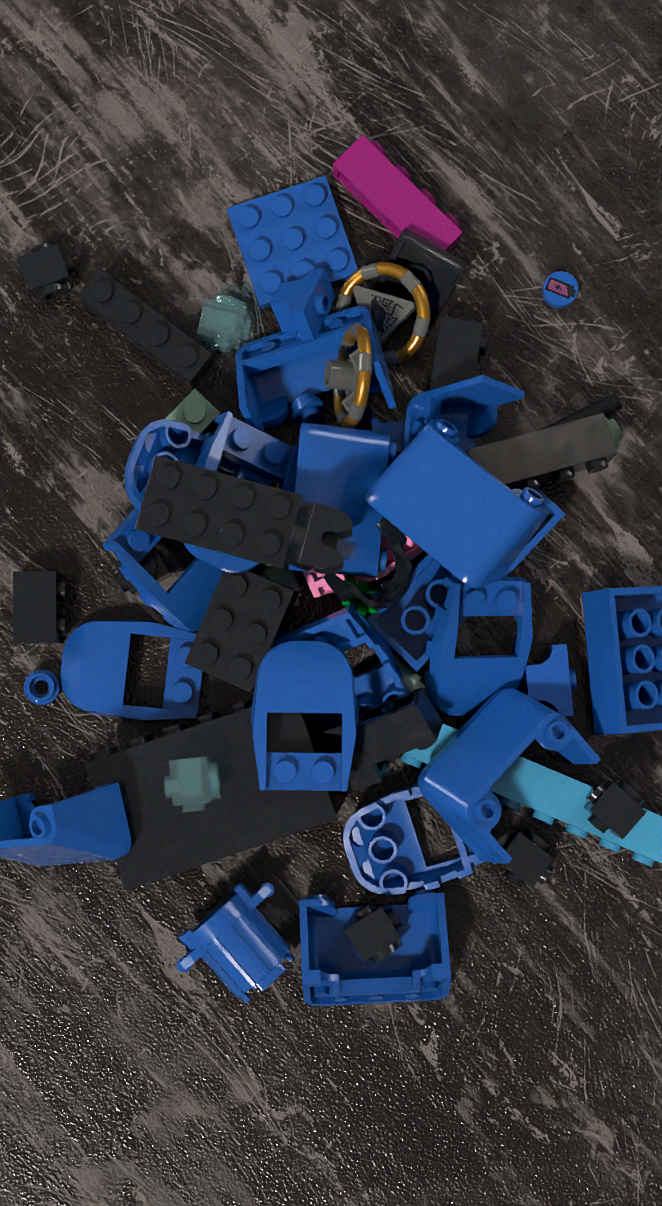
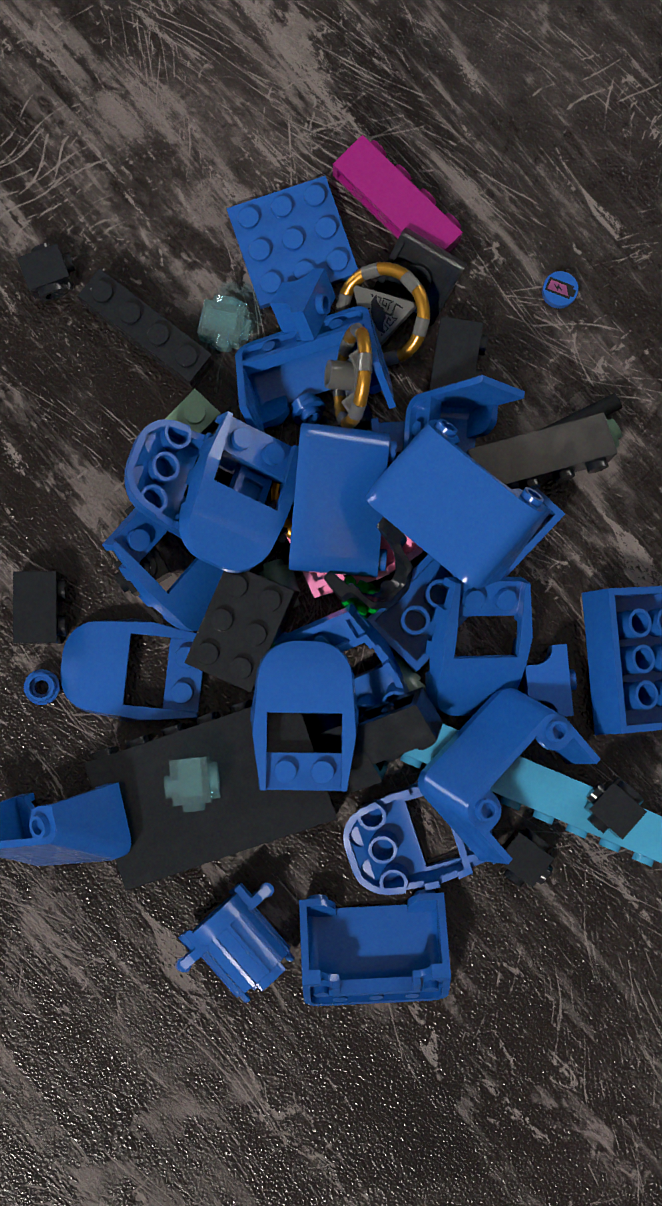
(241, 518): black hinge -> none
(374, 932): black brick -> none

